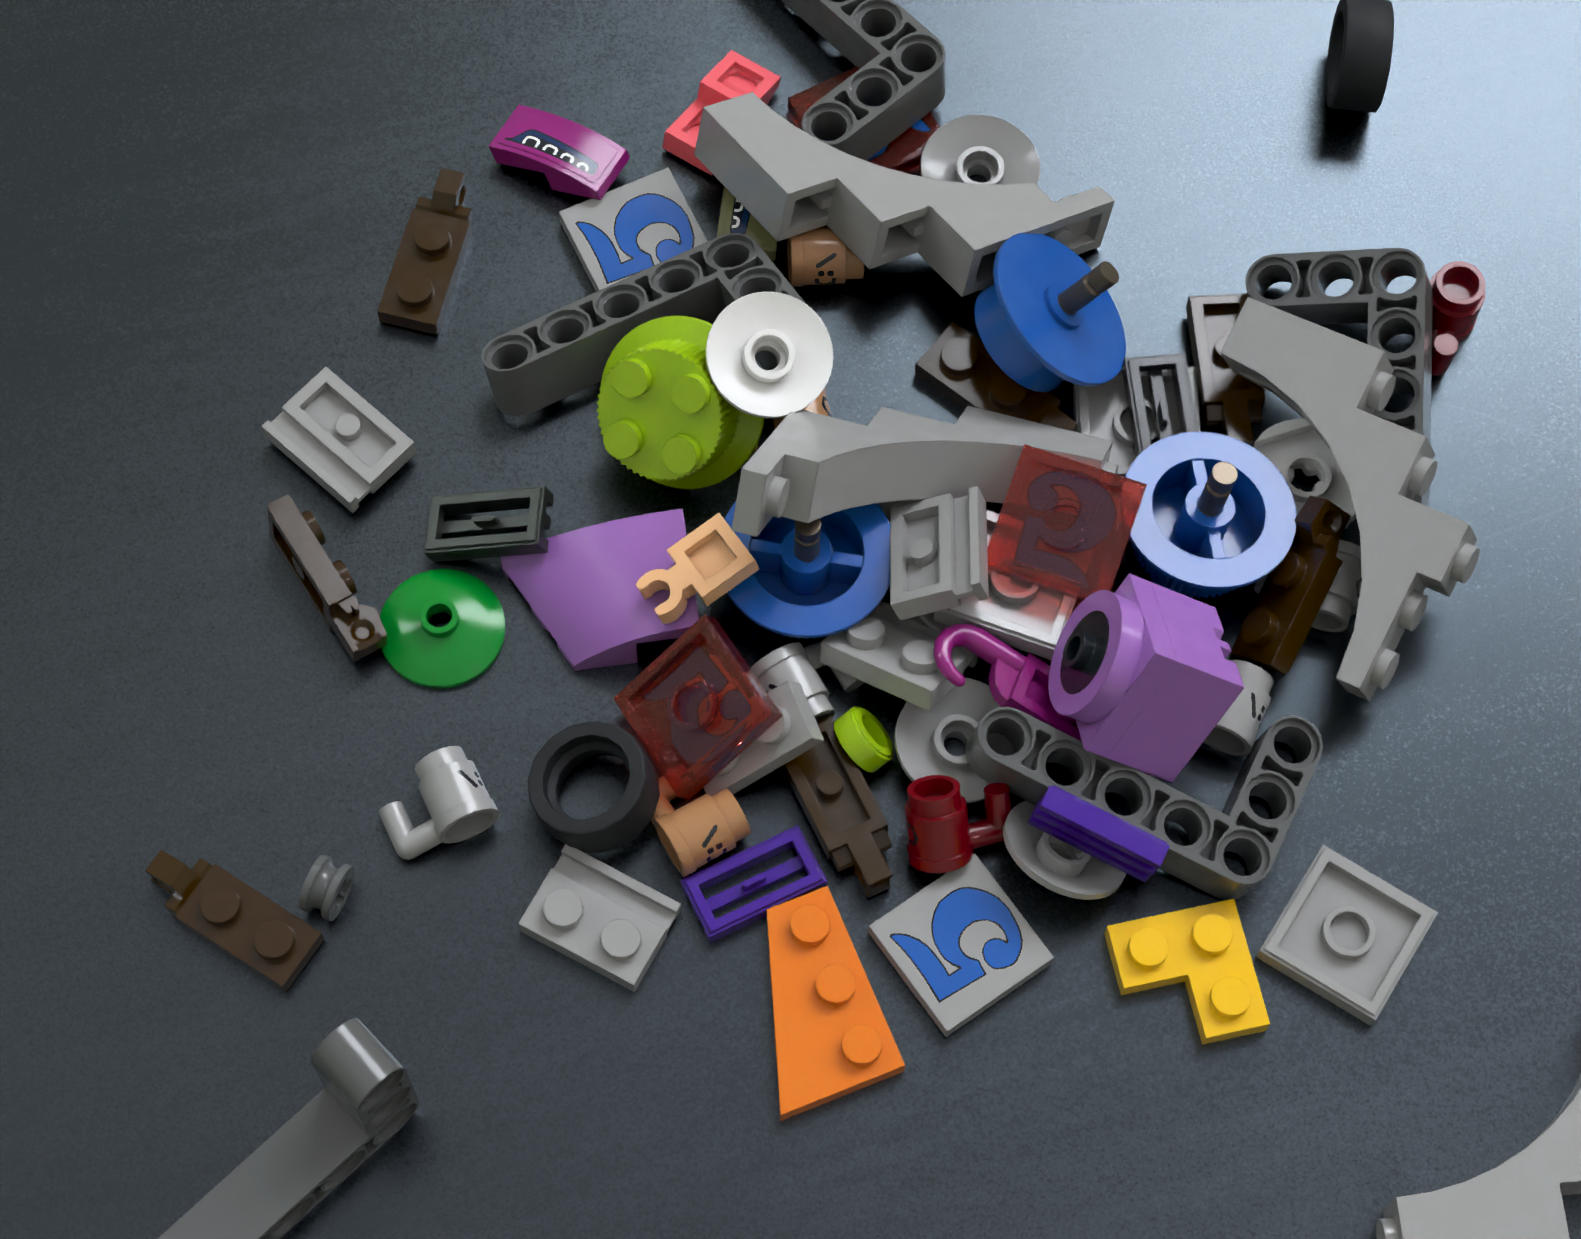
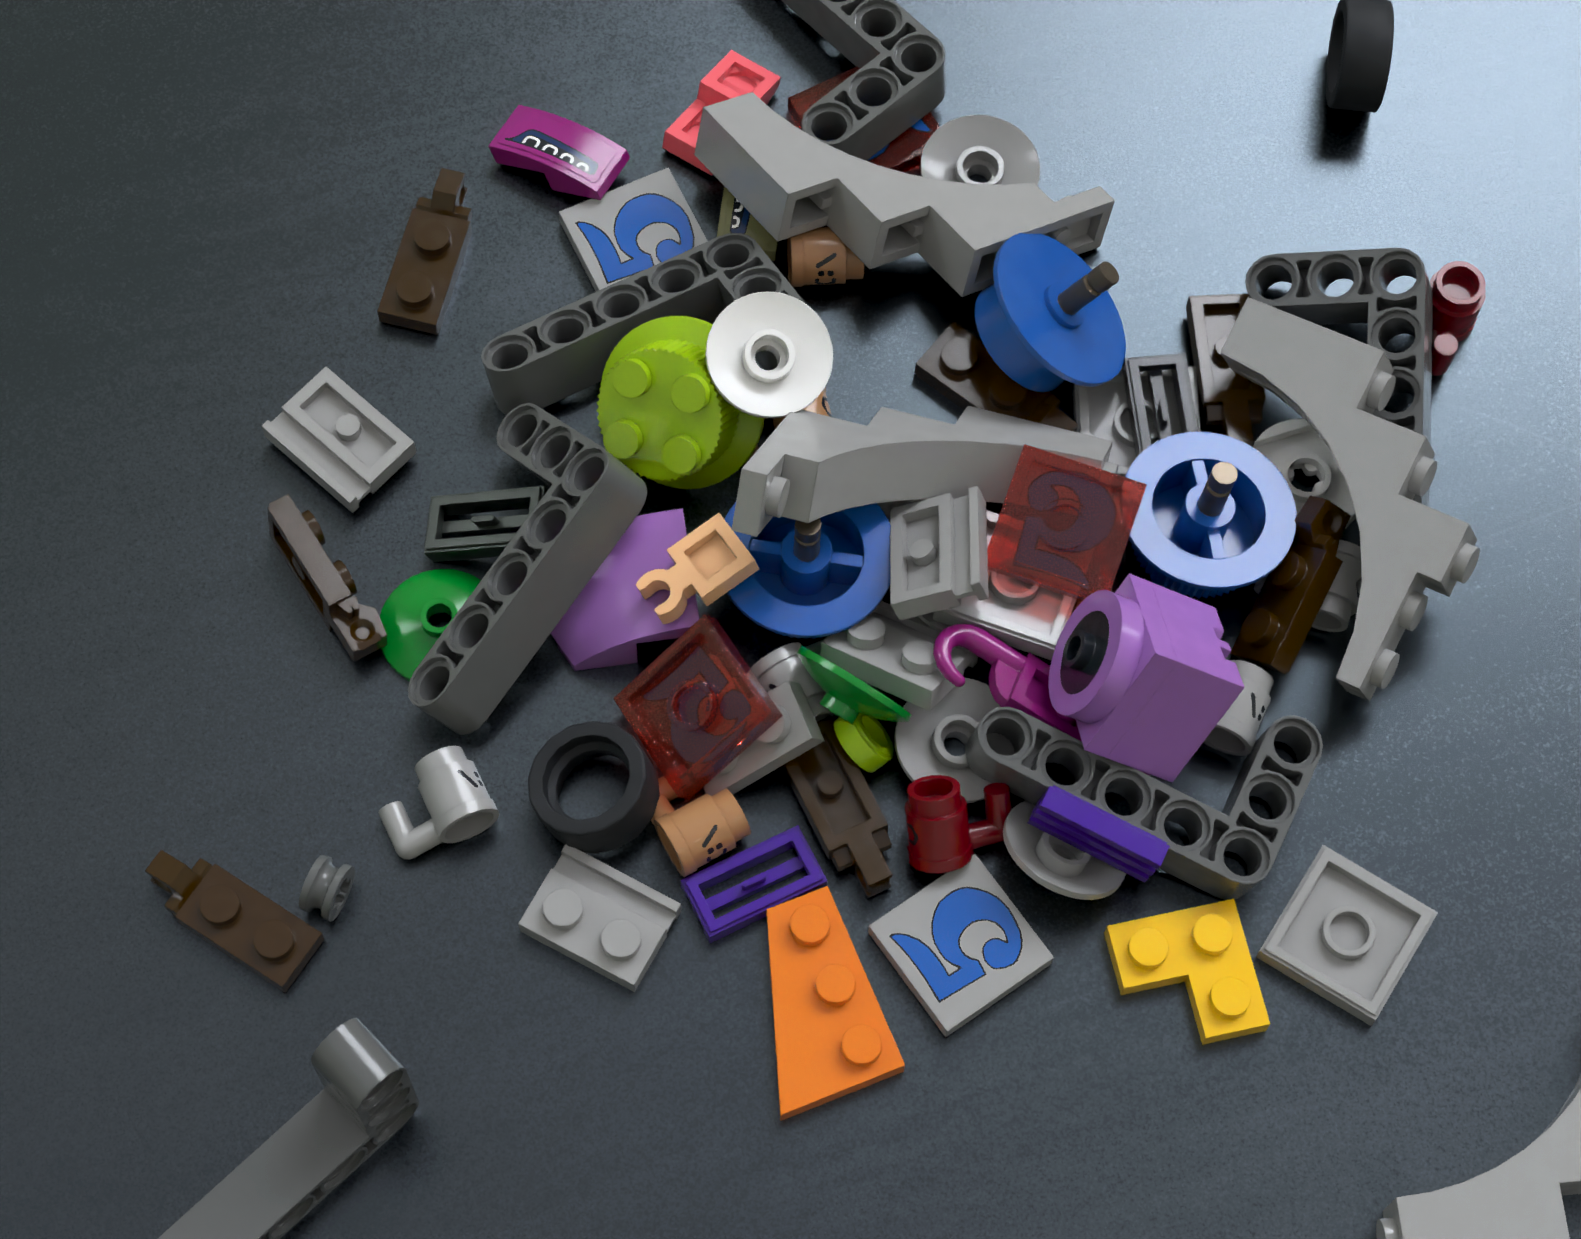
(536, 574): none -> dark grey beam
(847, 694): none -> green dish

